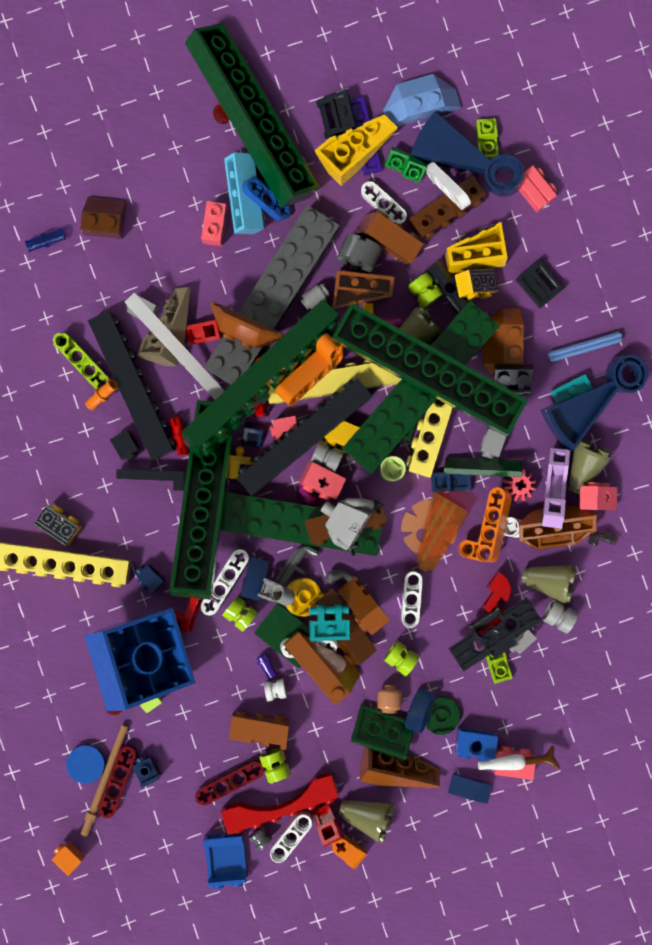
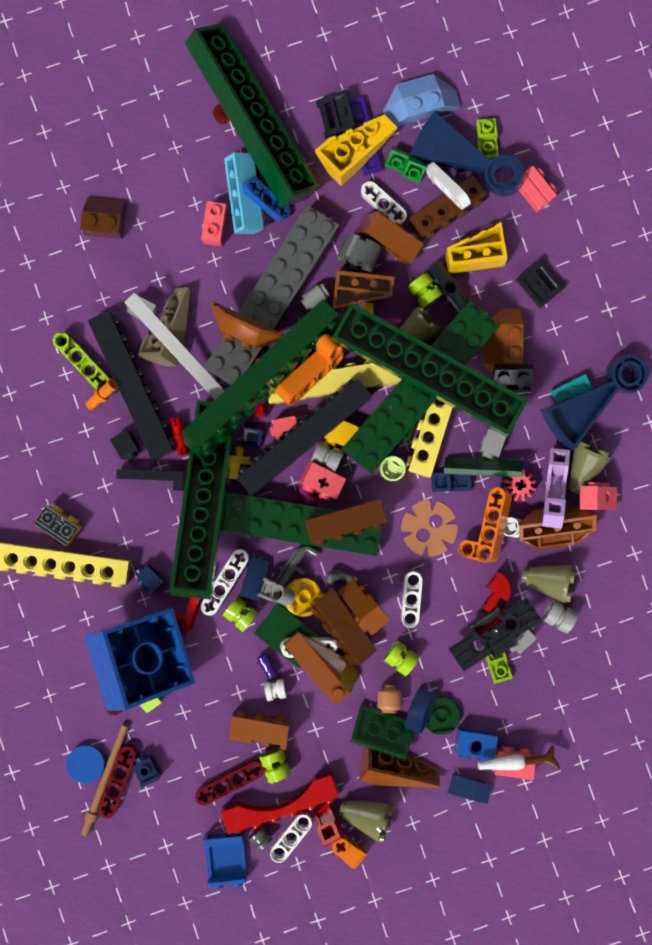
(45, 240): clear blue pin -> none
(67, 857): orange brick -> none
(203, 332): red brick -> none
(329, 629): teal plate -> none
(348, 520): light grey torso -> none
(439, 529): clear orange slope -> none
(476, 283): brick -> none
(585, 347): medium blue axle -> none
(602, 536): clear smoke arm -> none

